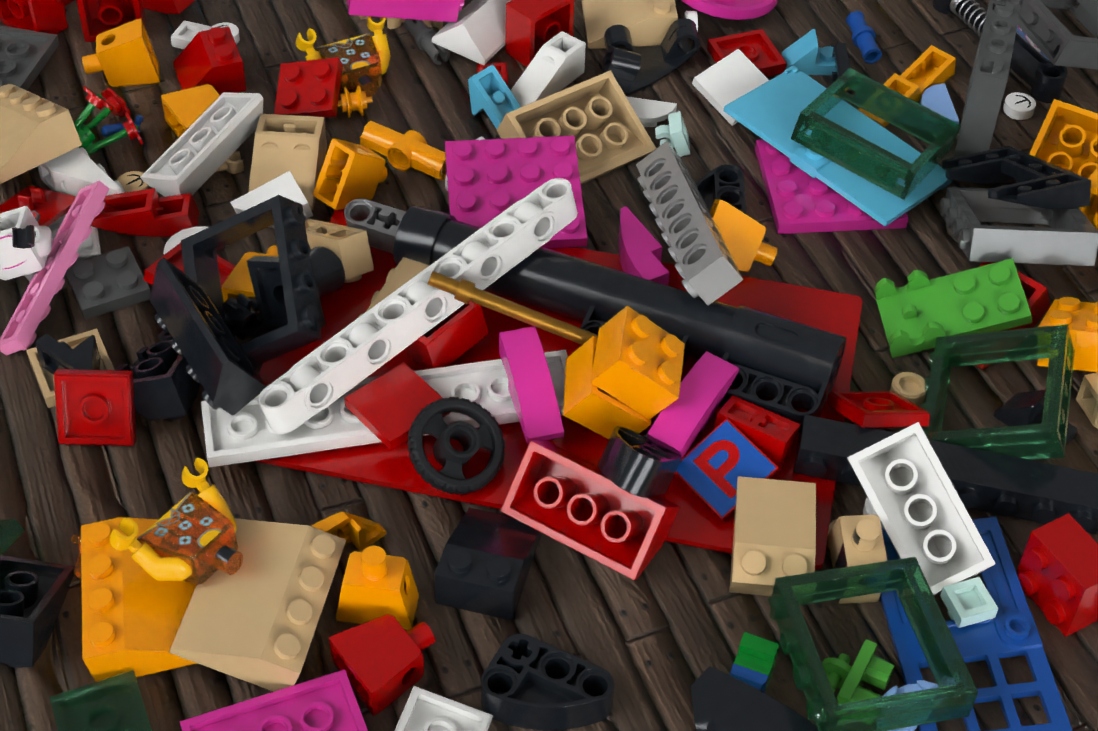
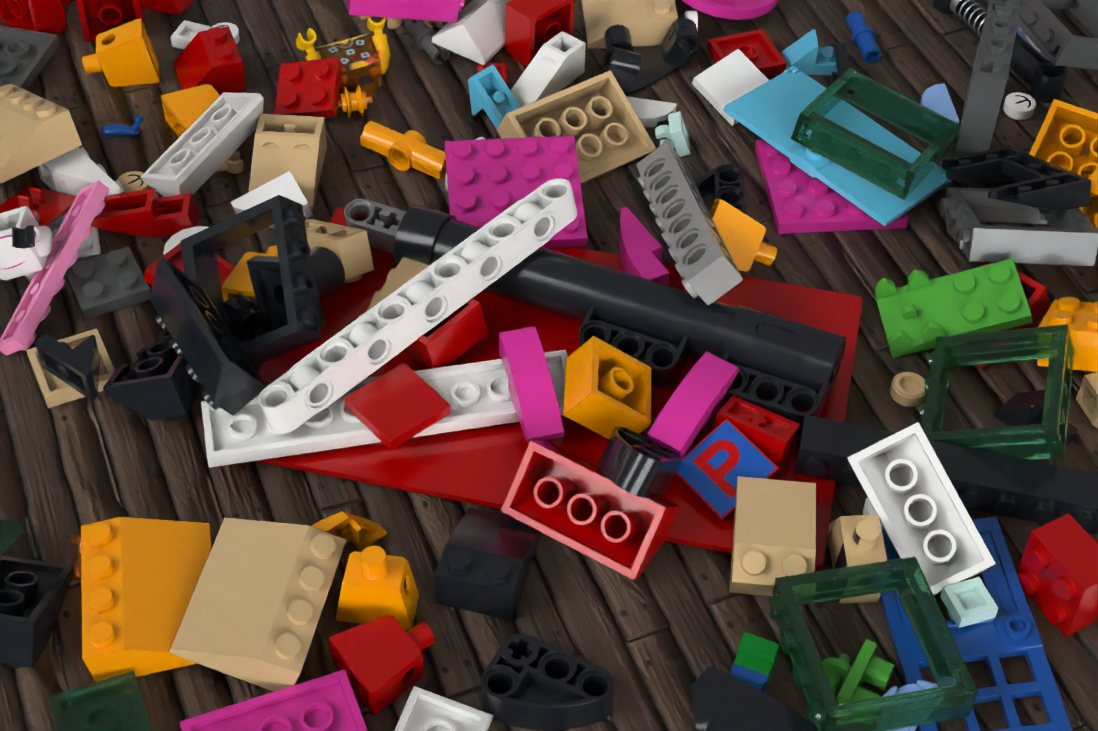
(95, 407): red tile -> none
(115, 105): plant -> none
(187, 540): torso -> none
(349, 174): light orange torso -> none
(451, 477): black wheel -> none
(466, 291): pearl gold bar -> none
(638, 363): light orange brick -> none
(877, 409): red tile -> none
(928, 70): light orange slope -> none

